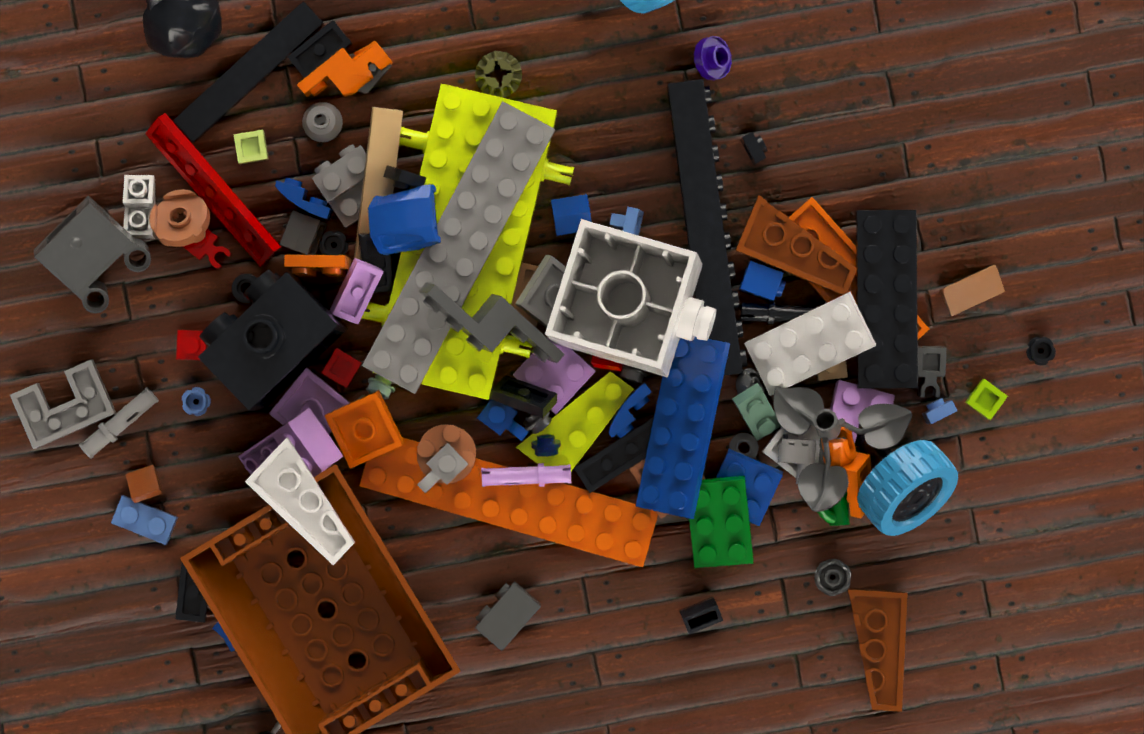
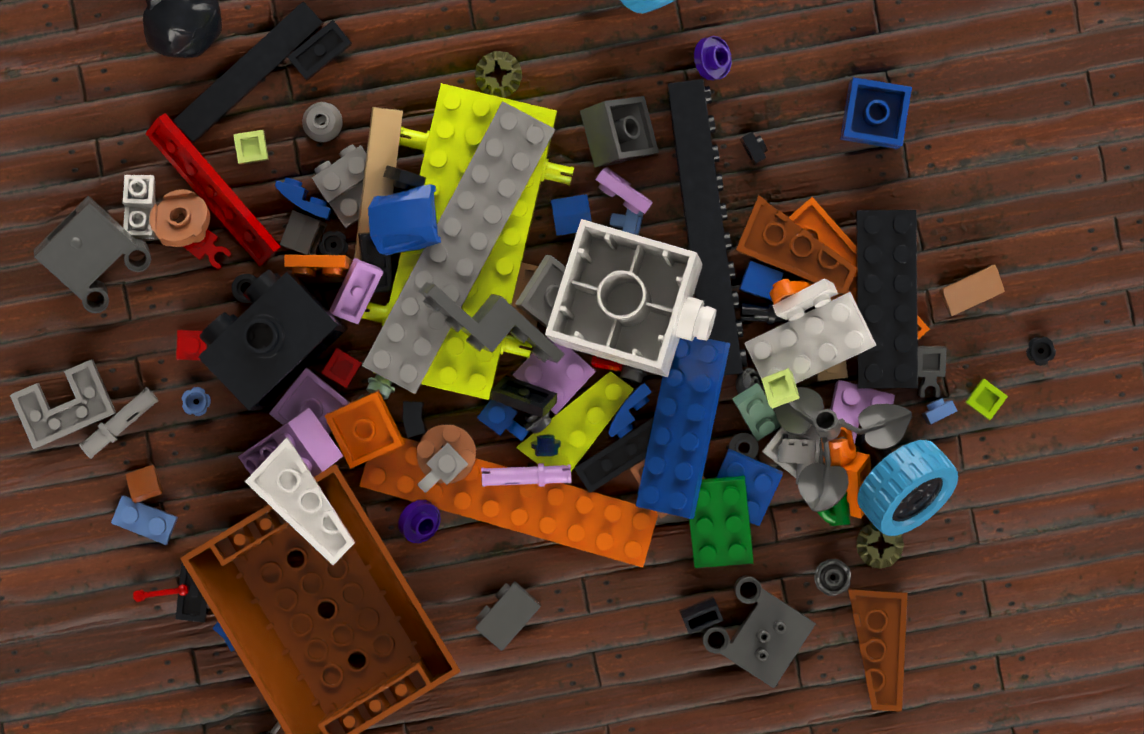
(140, 595): none -> red hinge
(349, 73): orange plate -> none
(414, 418): none -> black piece
(419, 521): none -> dark purple plate
(614, 184): none -> lavender plate
(619, 131): none -> dark grey slope
(766, 637): none -> dark grey piece
(780, 388): none -> yellowish green plate
(786, 288): none -> orange plate
(814, 295): none -> white plate
(870, 554): none -> olive gear
(875, 113): none -> blue brick

